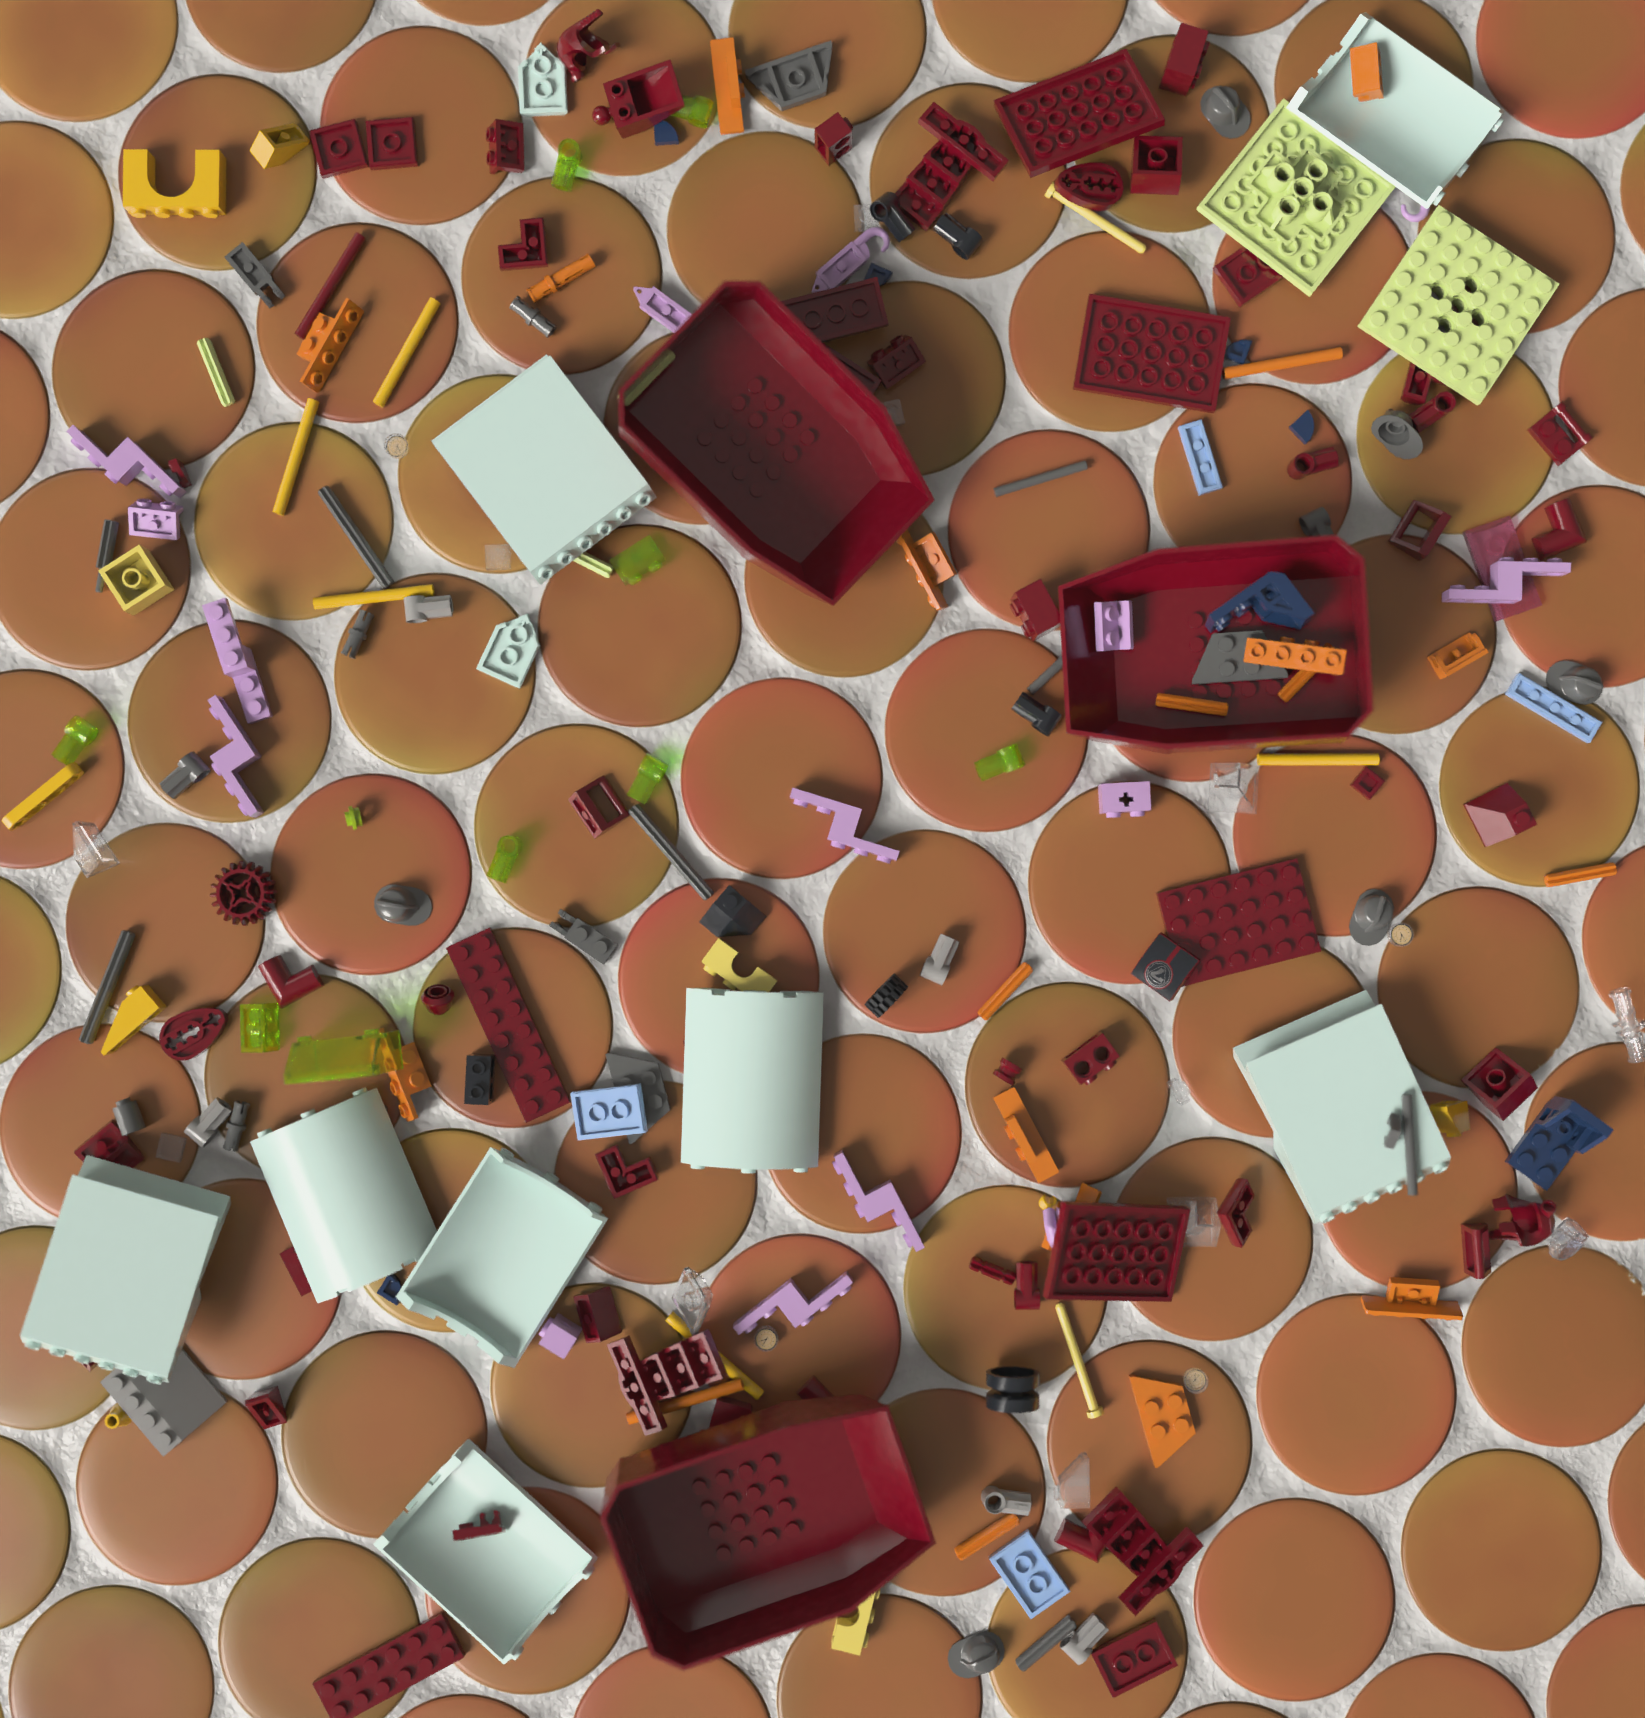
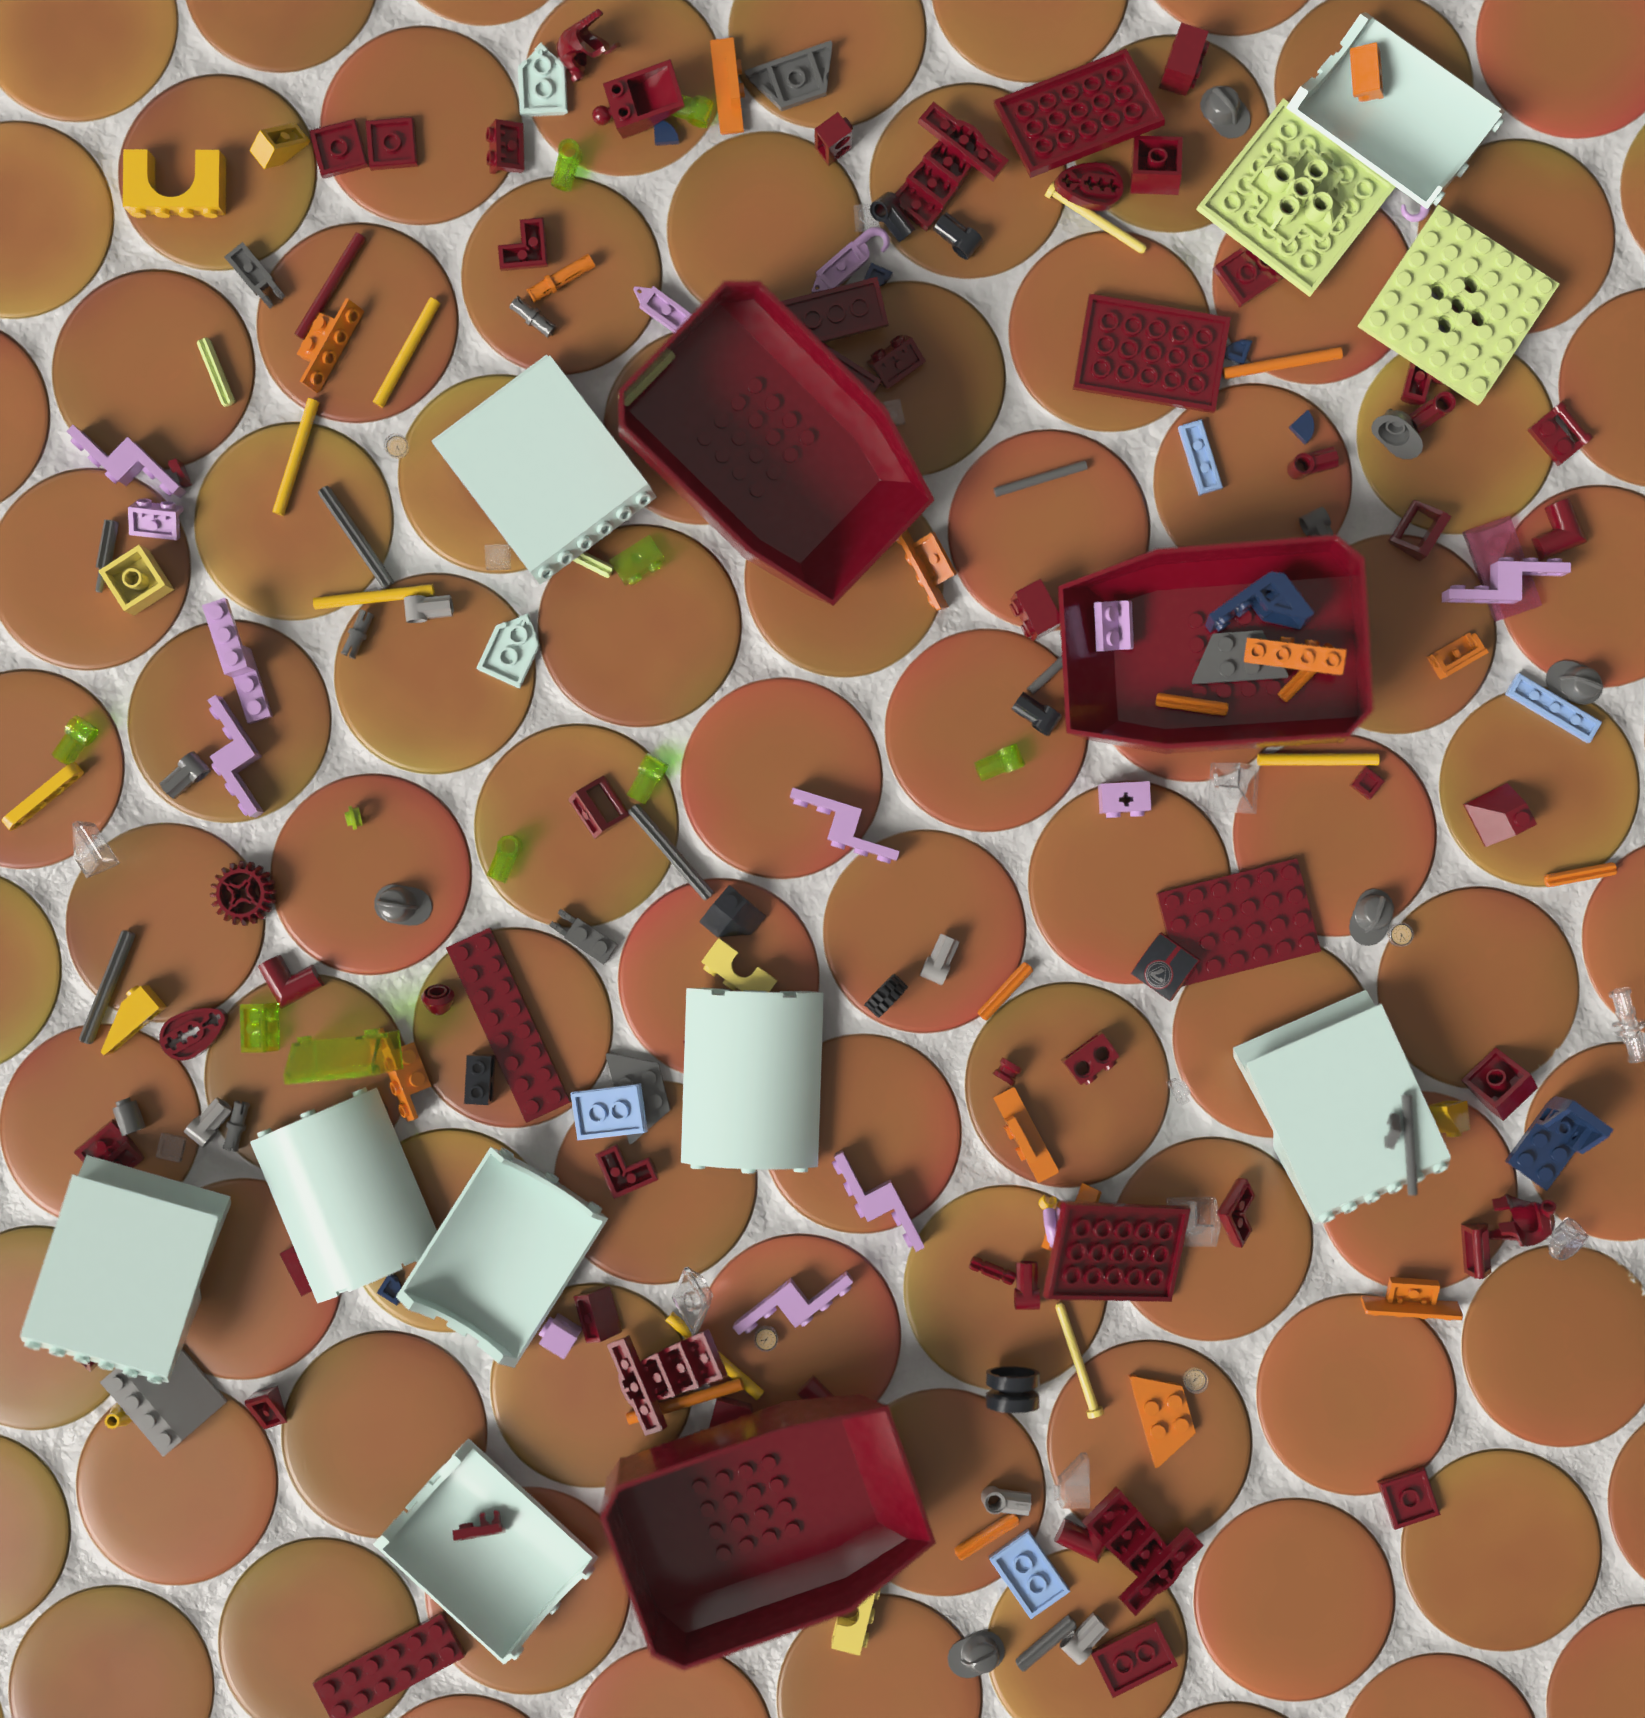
(1408, 1498): none -> dark red tile

